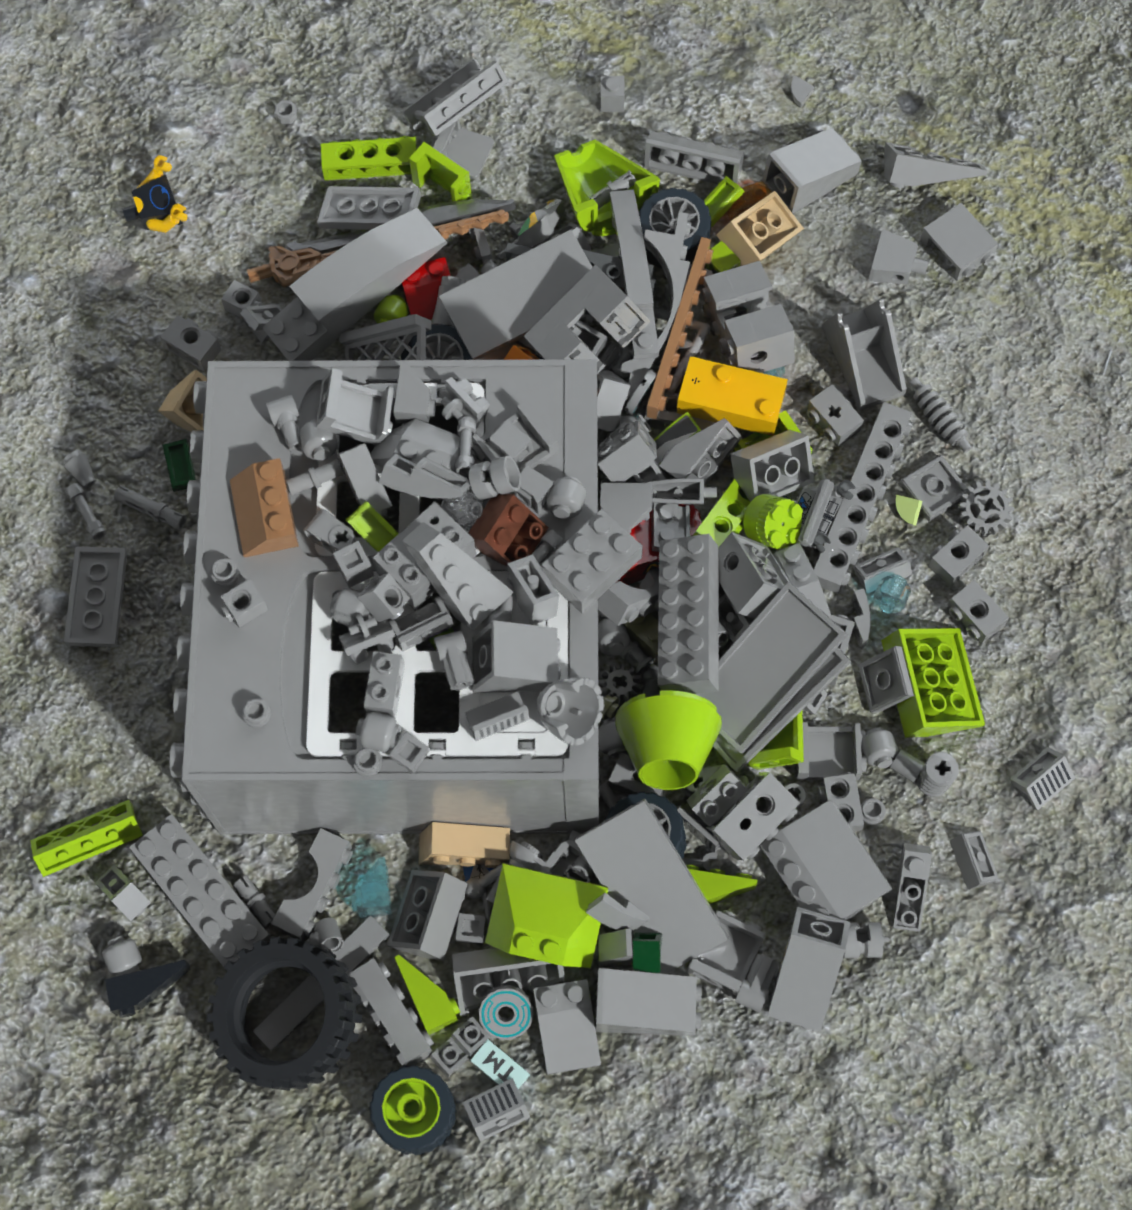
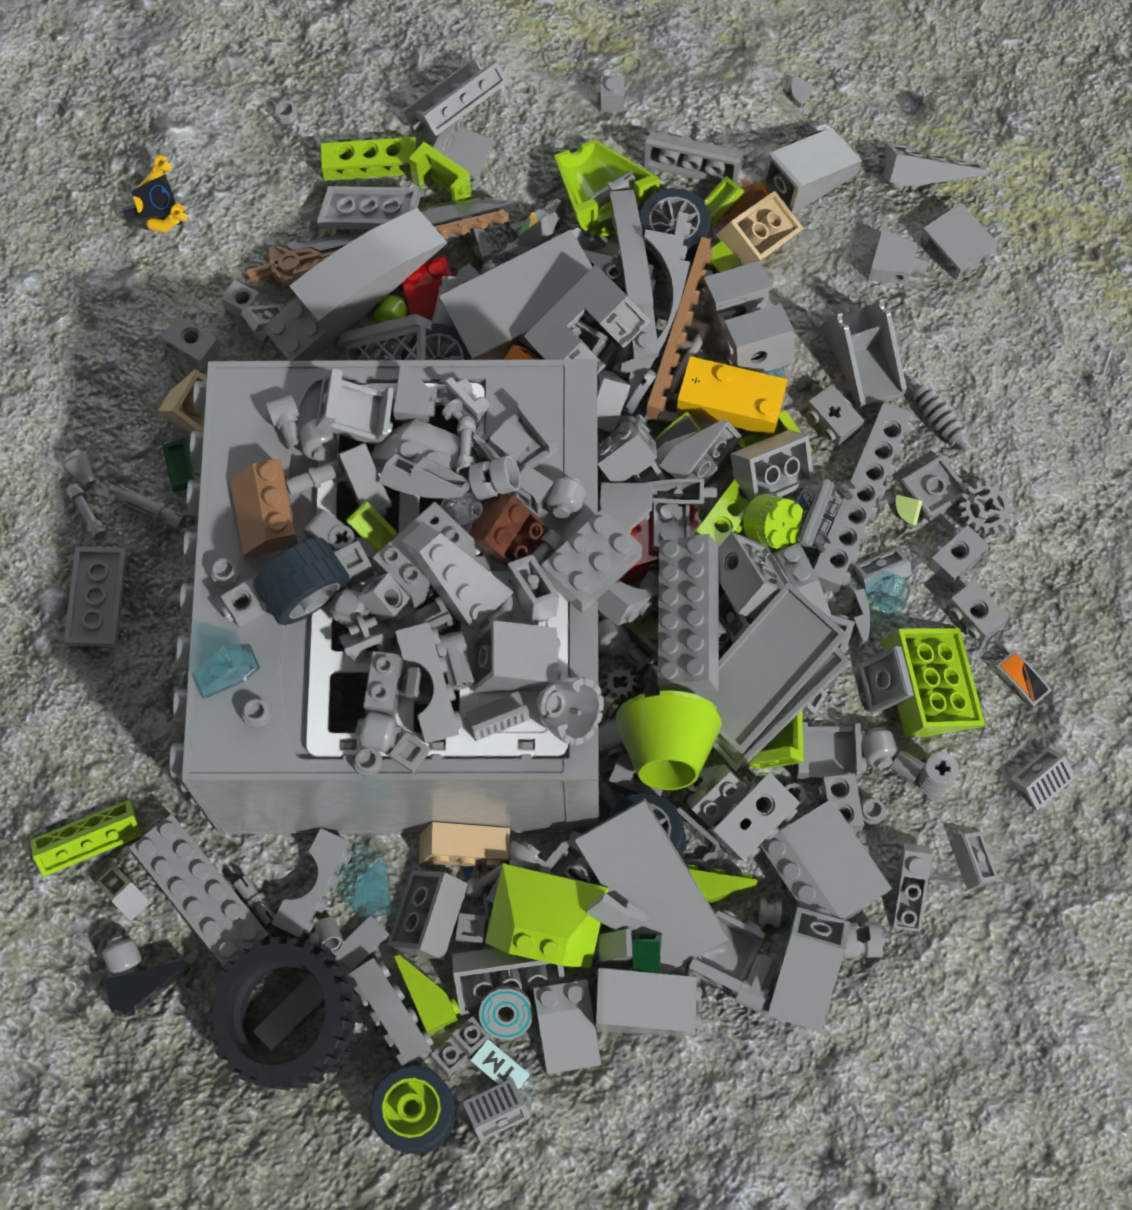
(226, 669): none -> clear light blue slope
(301, 581): none -> black wheel
(418, 646): none -> light grey arch
(418, 686): none -> light grey tile
(769, 913): none -> light grey wheel
(1023, 677): none -> slope

